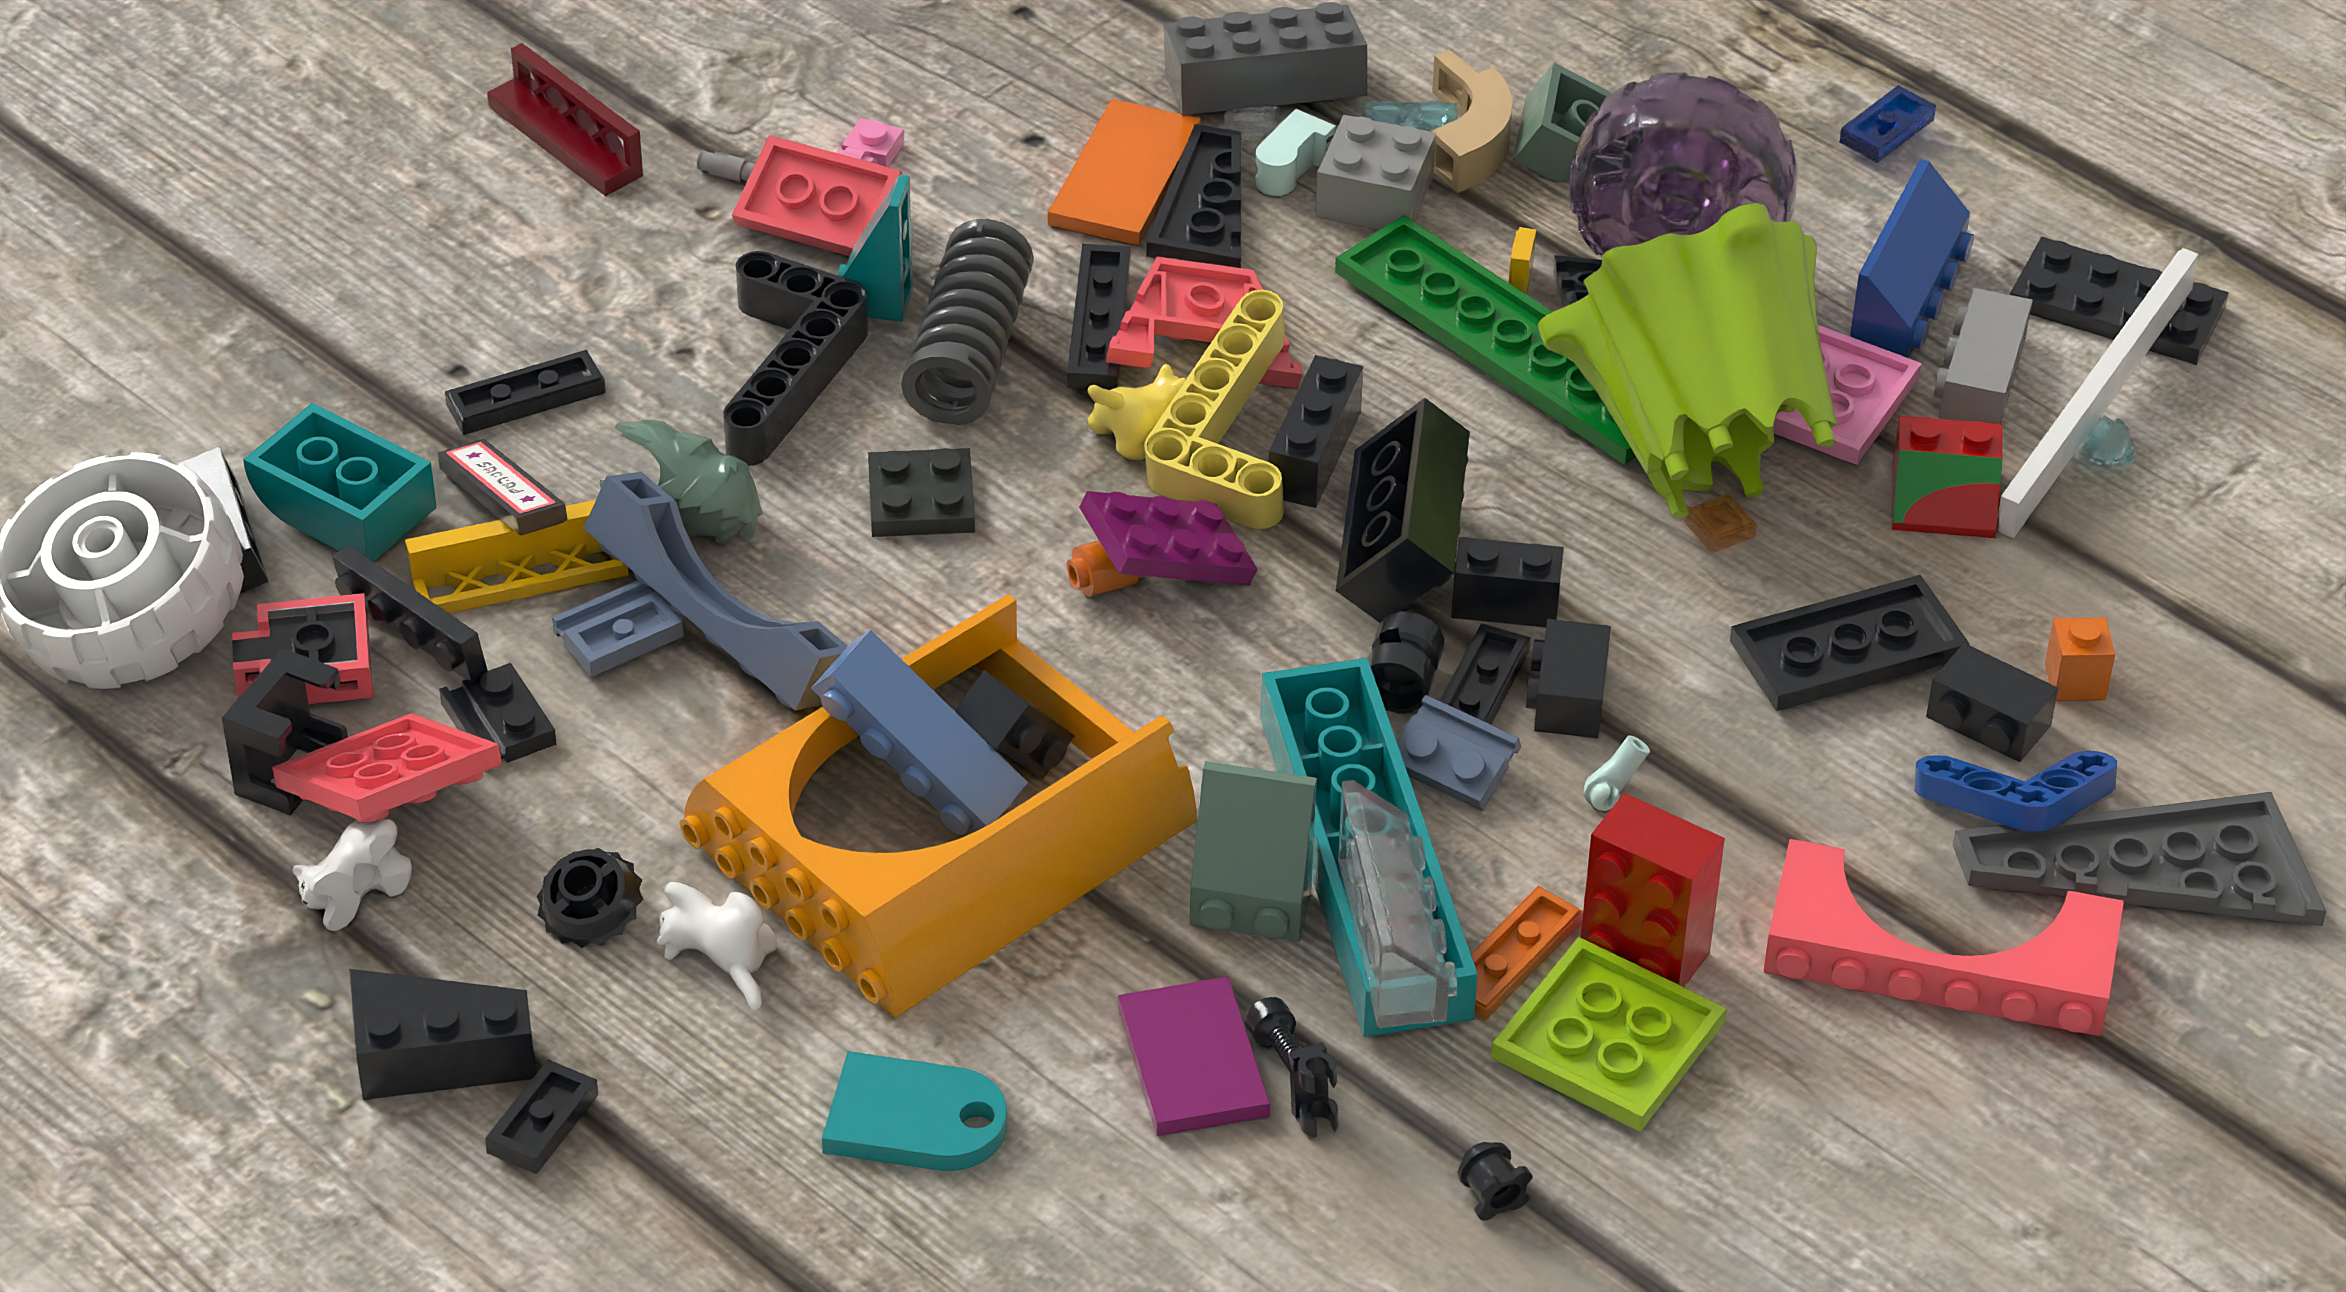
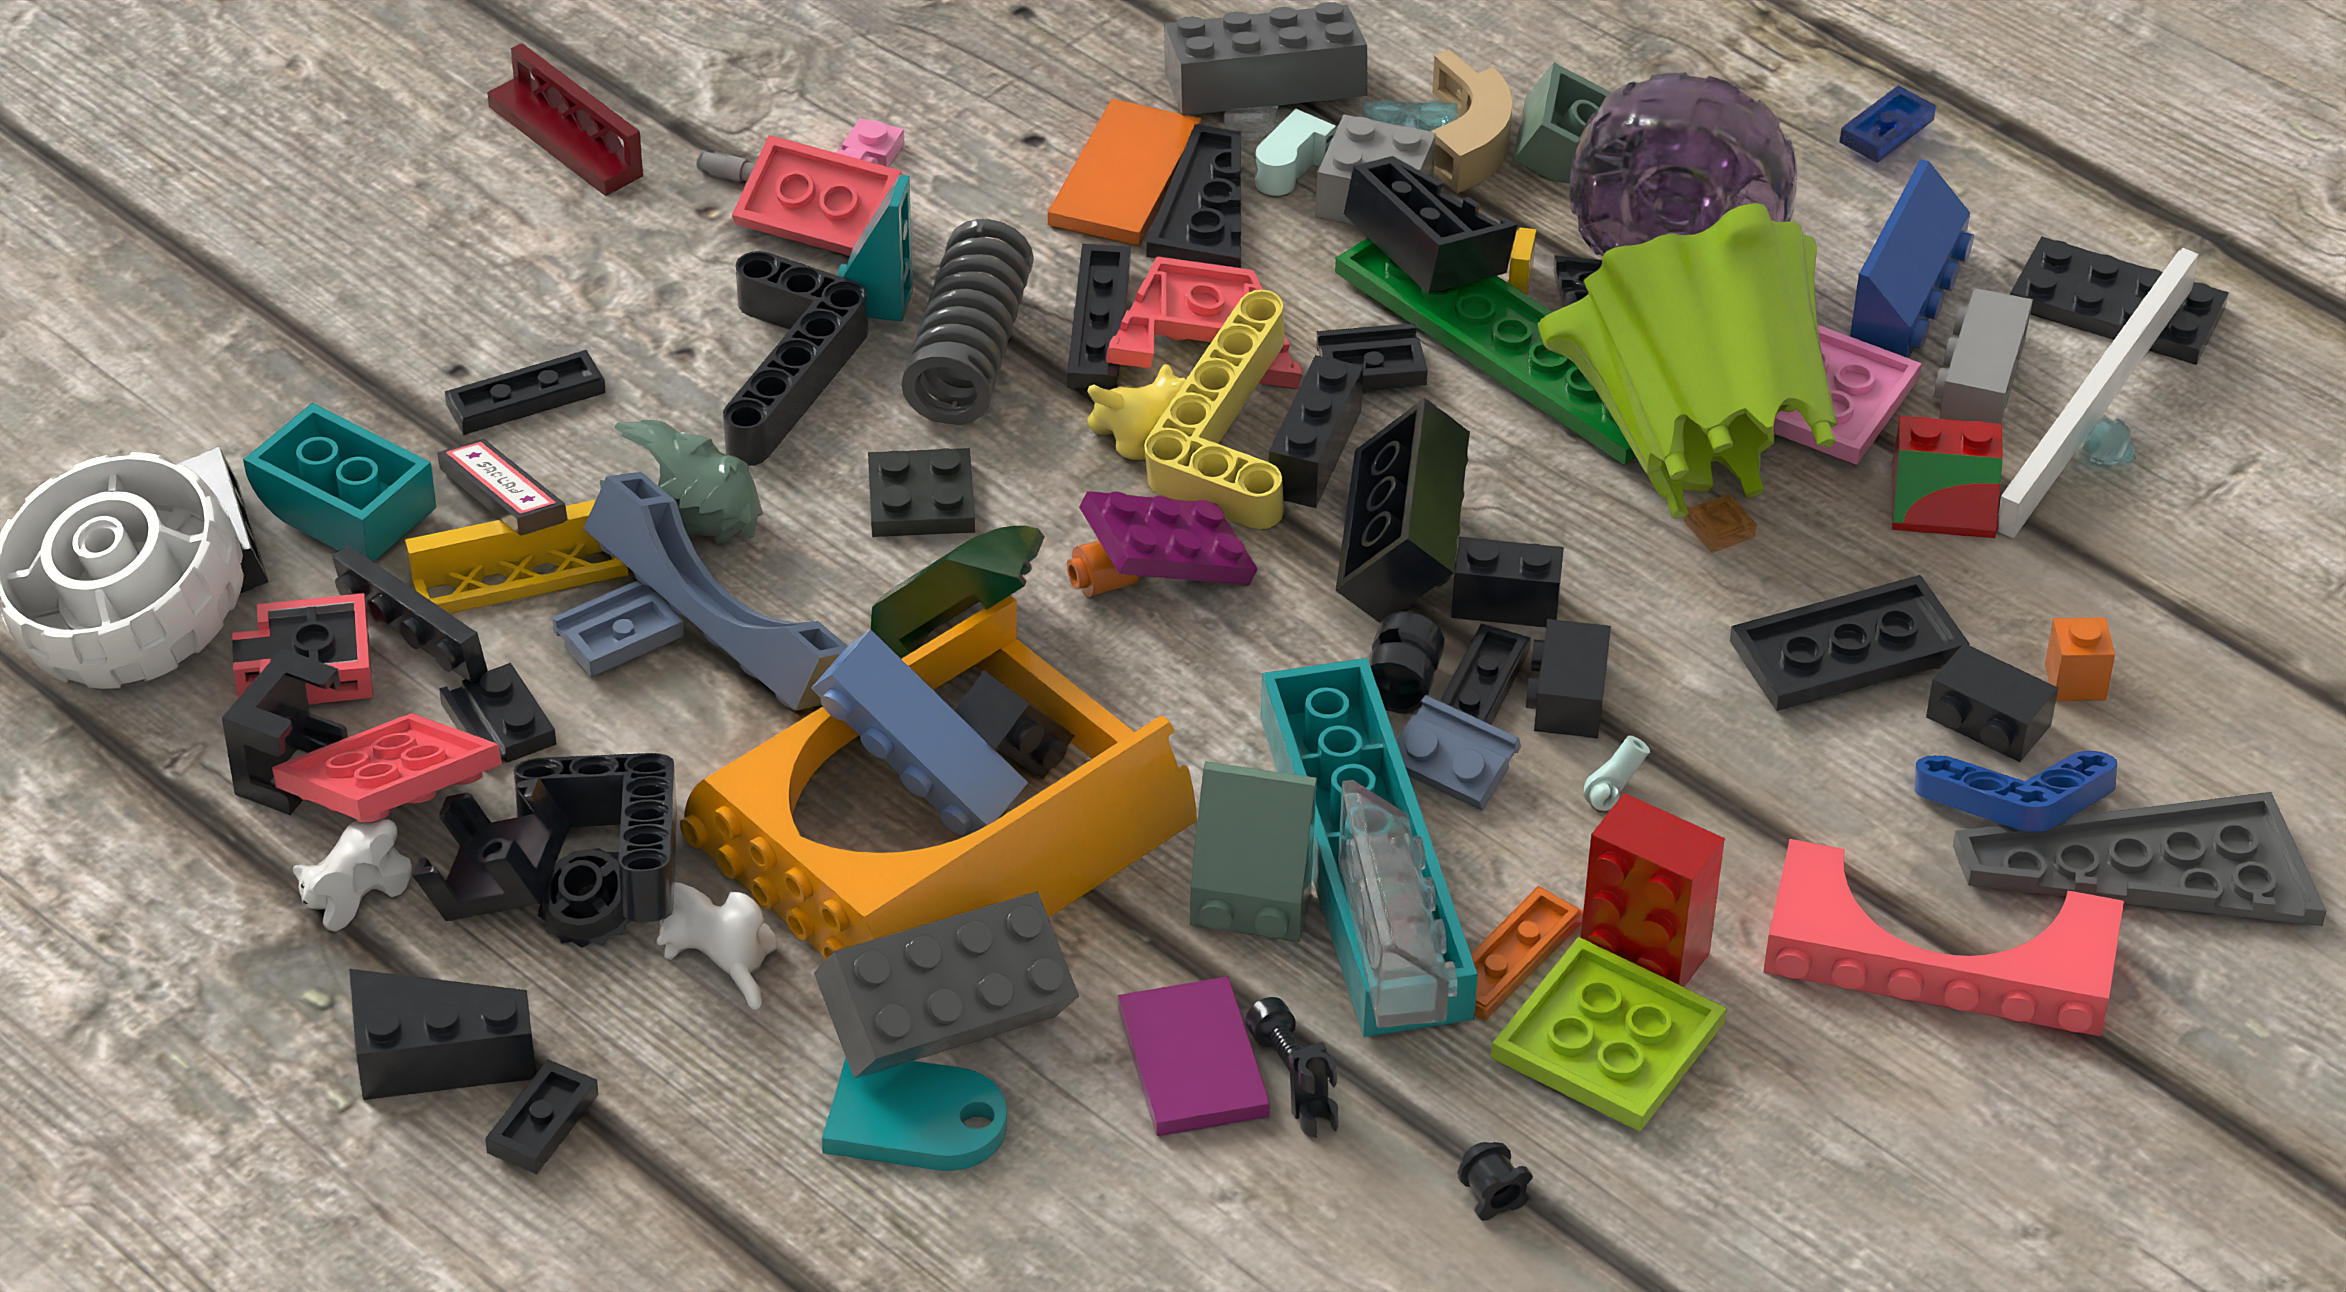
(497, 862): none -> black panel
(627, 792): none -> black beam
(945, 984): none -> dark grey brick
(977, 571): none -> dark green wedge
(1388, 353): none -> black plate
(1425, 229): none -> black wedge

